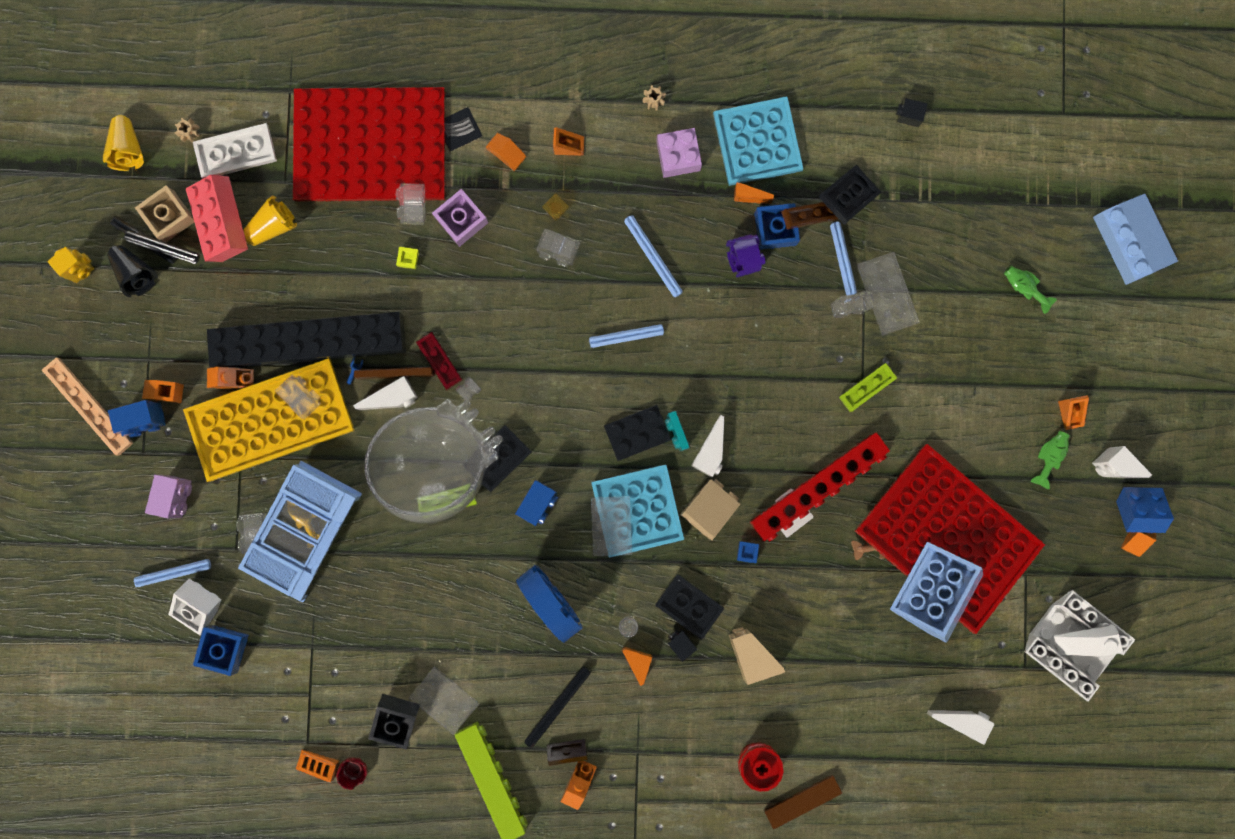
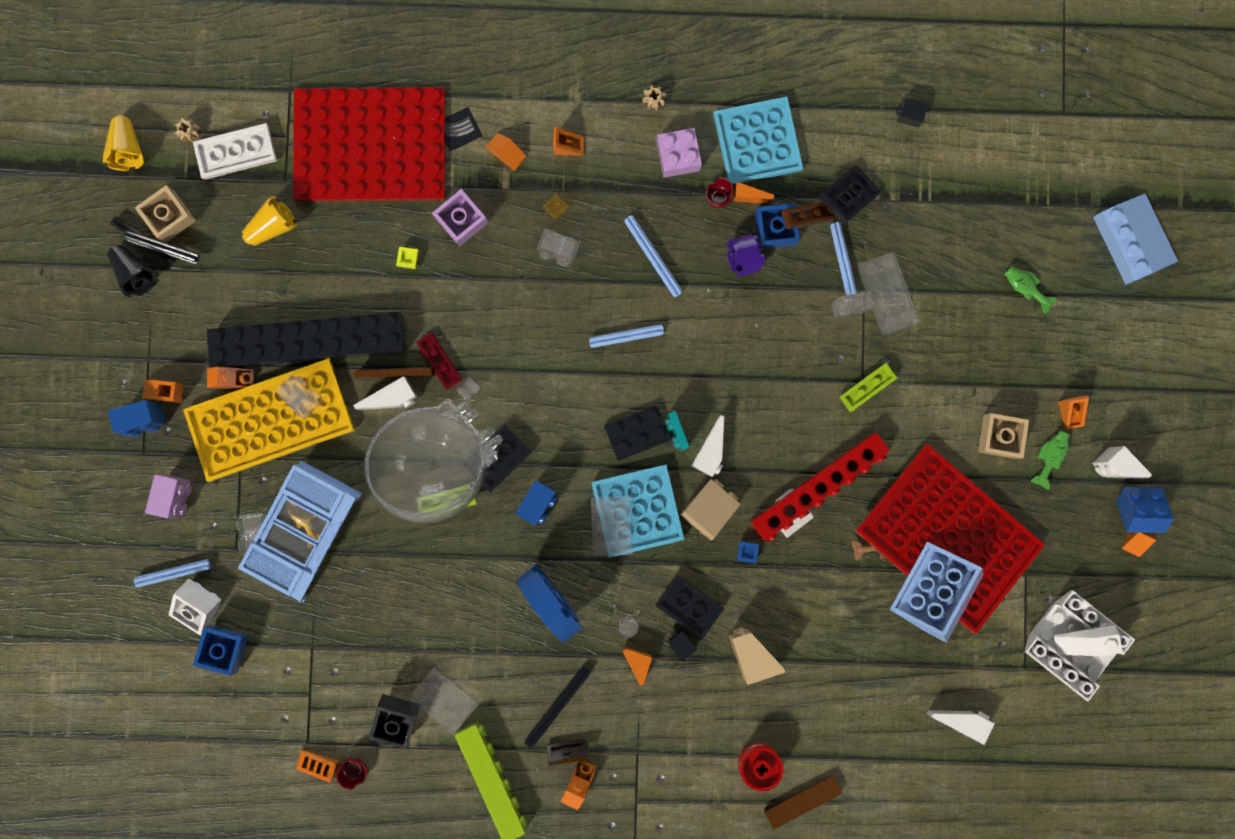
(71, 264): yellow brick -> none
(86, 405): light nougat plate -> none
(216, 218): coral brick -> none
(354, 367): blue hand -> none
(412, 204): clear brick -> none
(720, 193): none -> dark red hair
(1003, 436): none -> tan brick

